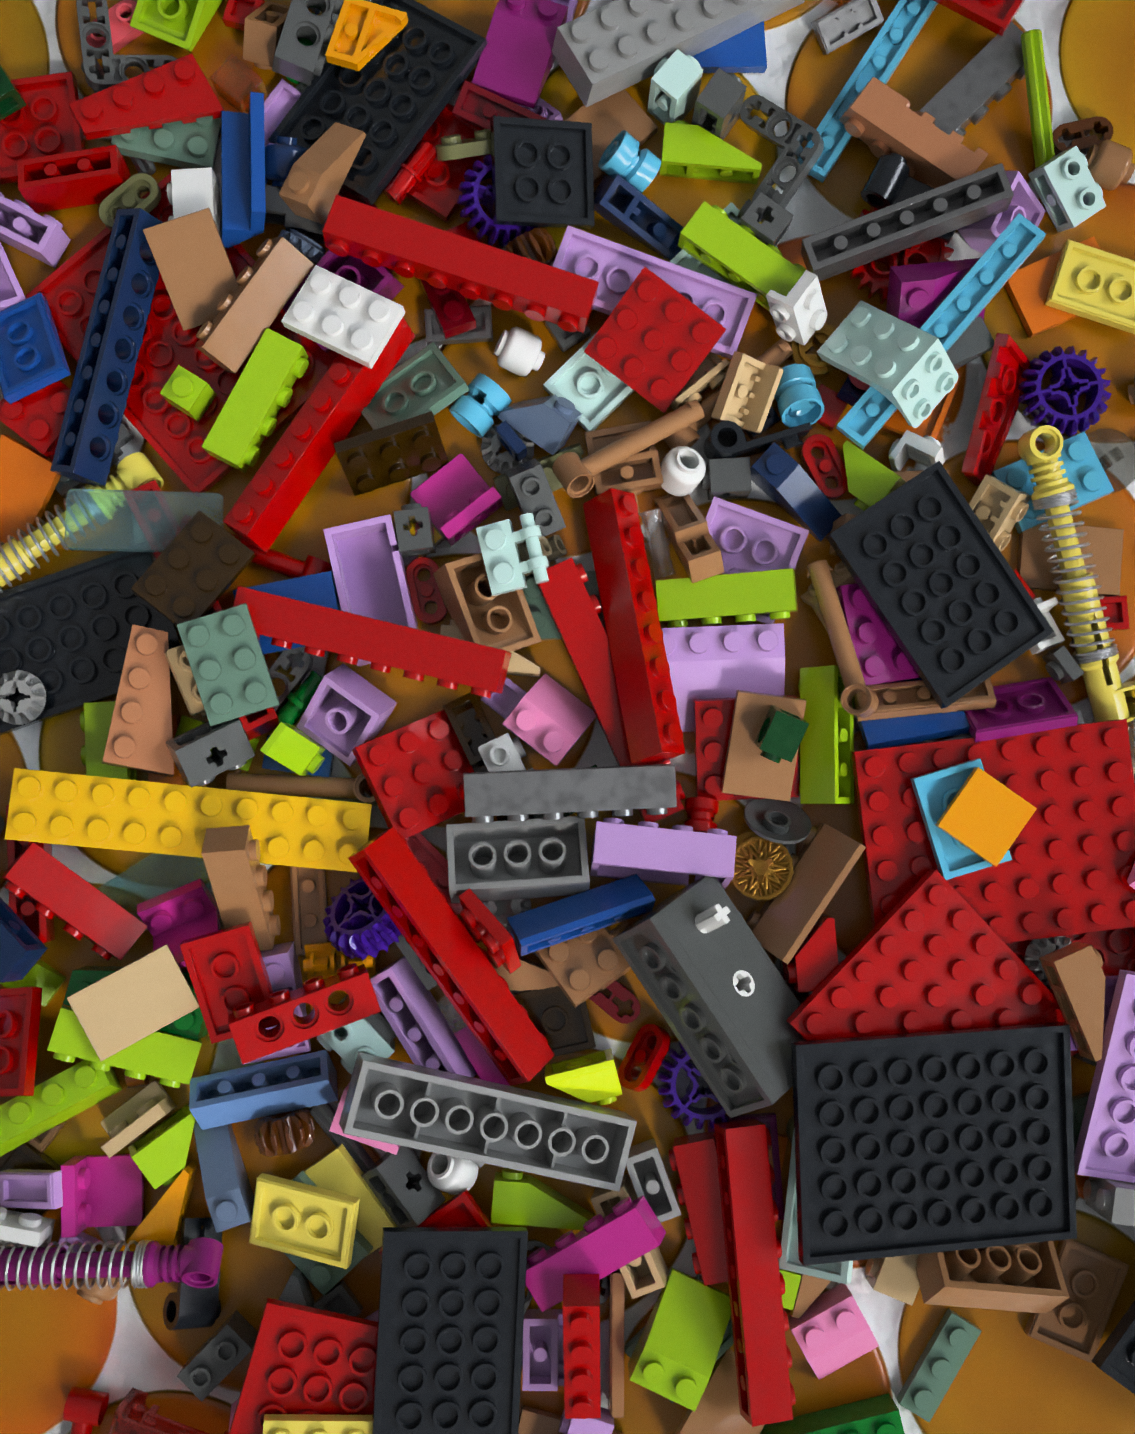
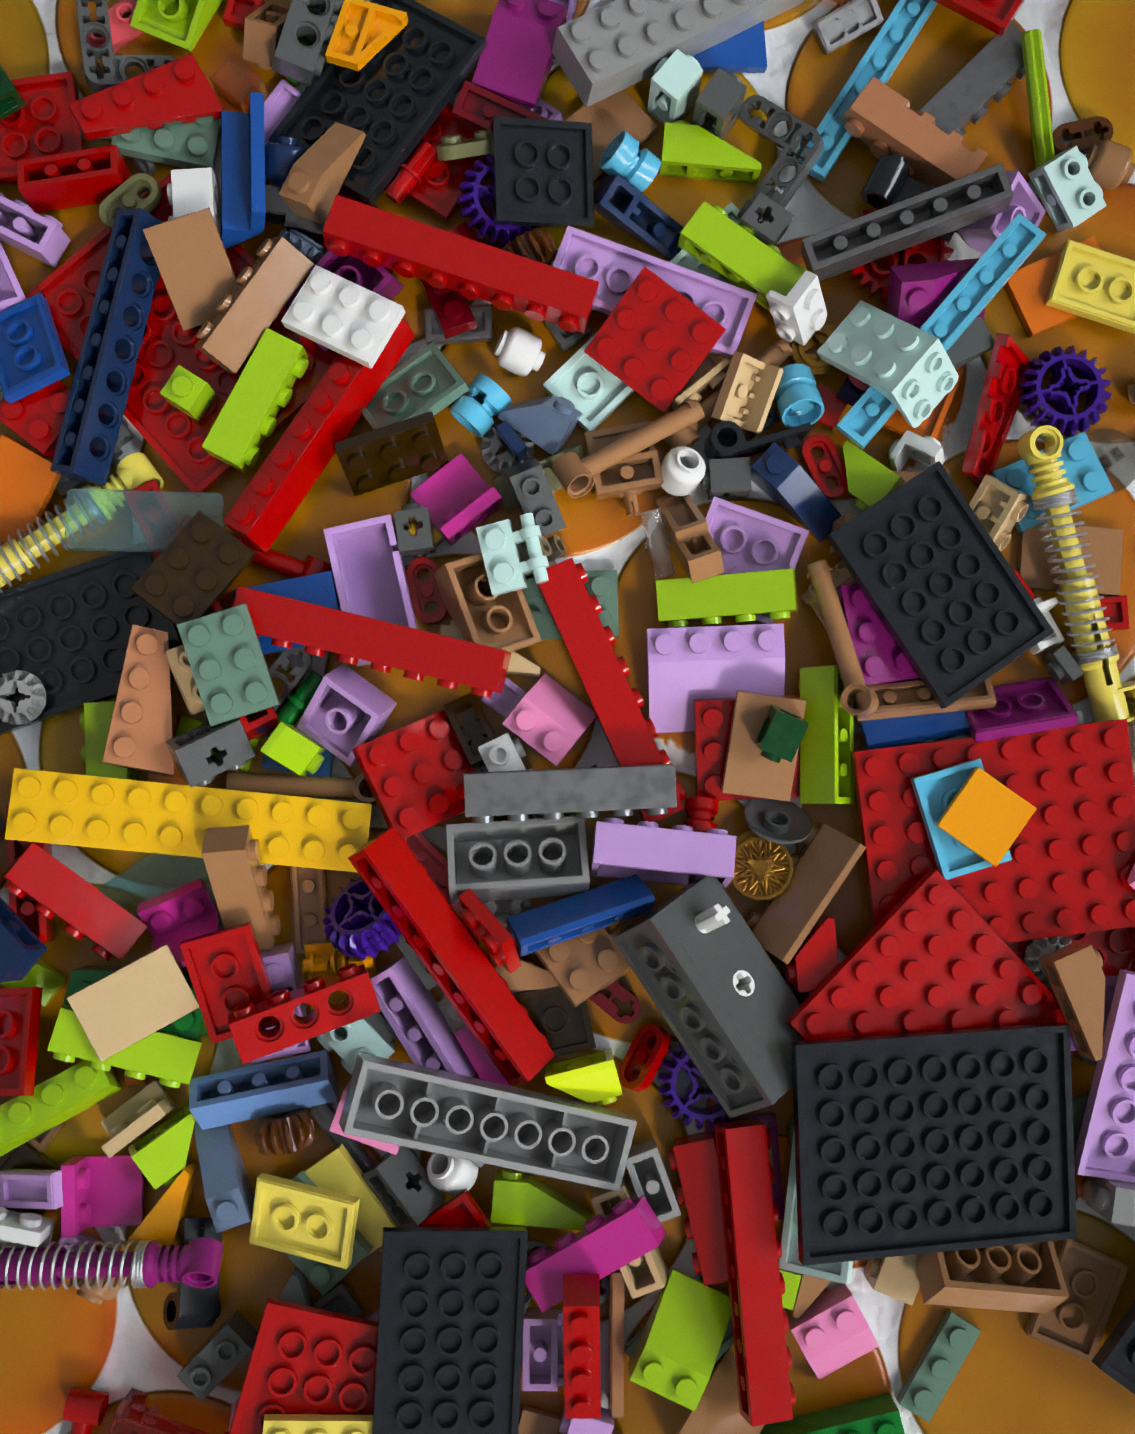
(633, 628): red brick -> none

